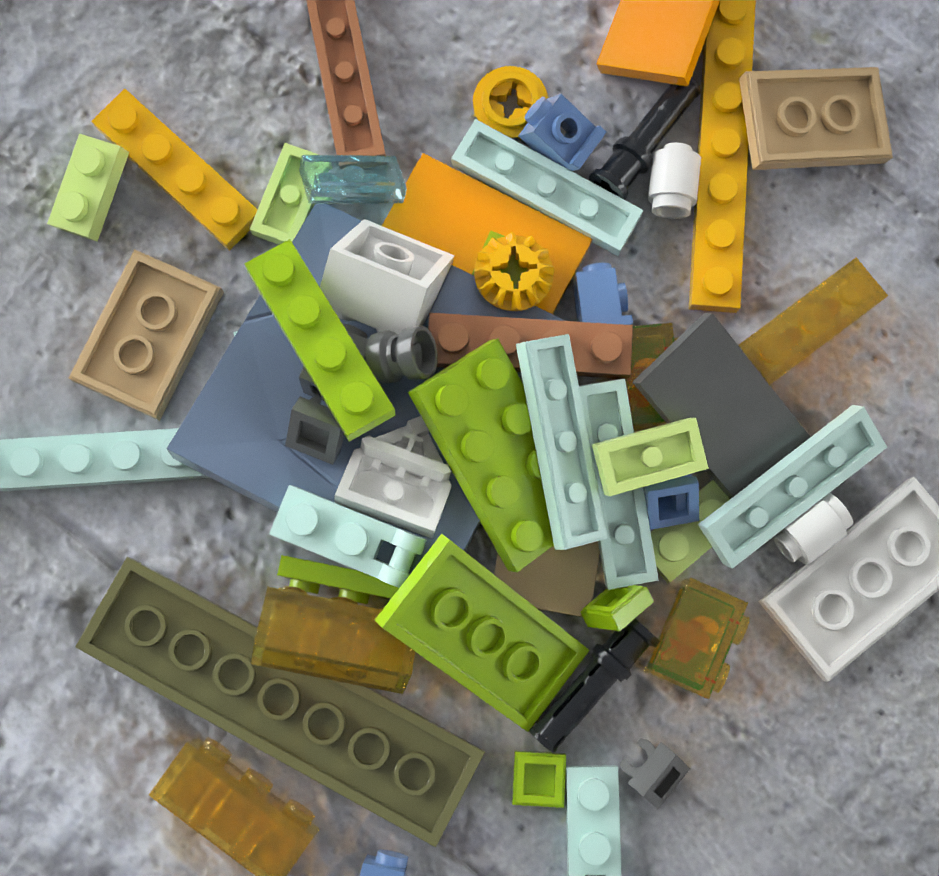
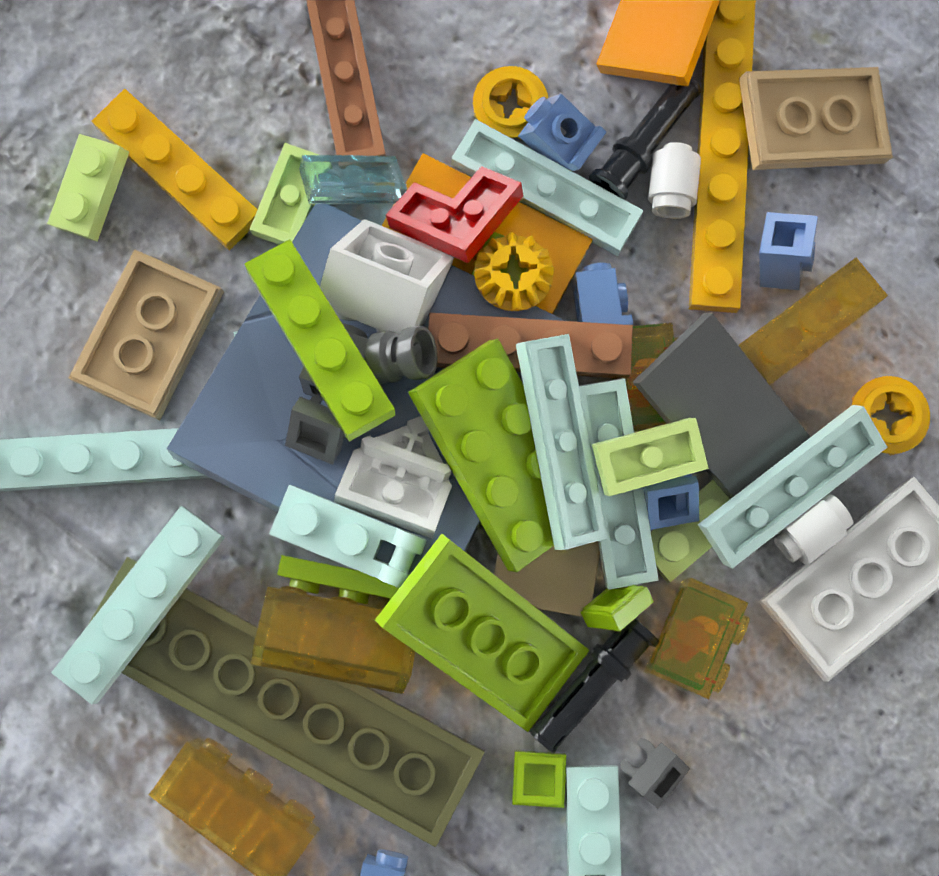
(137, 605): none -> light aqua plate
(458, 223): none -> plate
(786, 249): none -> medium blue brick
(902, 399): none -> yellow gear

